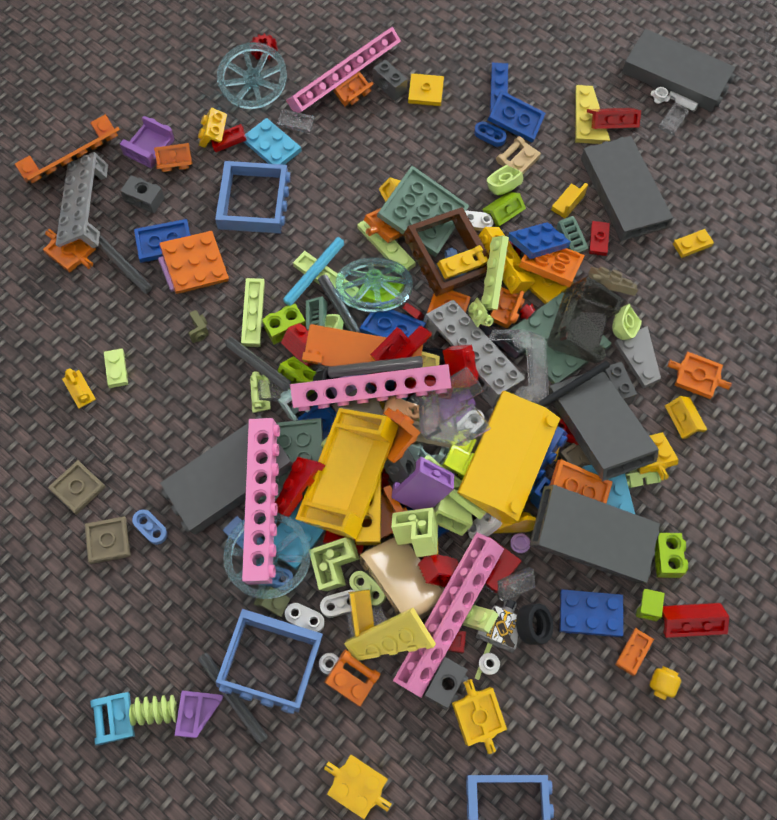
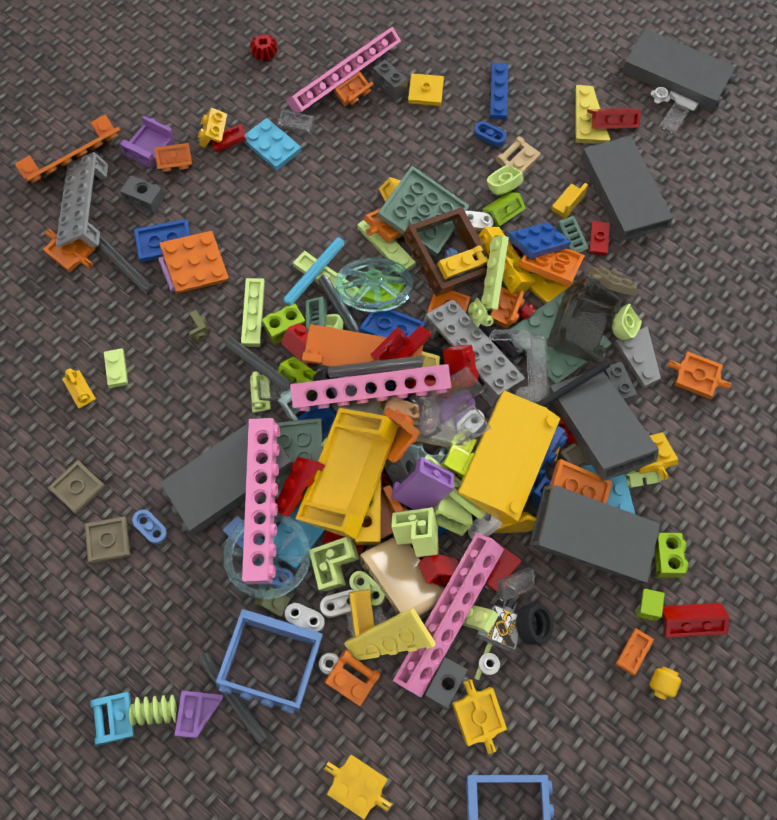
(252, 73): clear light blue wheel -> none
(252, 223): medium blue window -> none
(413, 311): red tile -> none
(458, 643): red tile -> none
(516, 116): blue plate -> none
(520, 543): lavender plate -> none
(591, 613): blue plate -> none
(685, 416): yellow panel -> none
(693, 243): yellow plate -> none

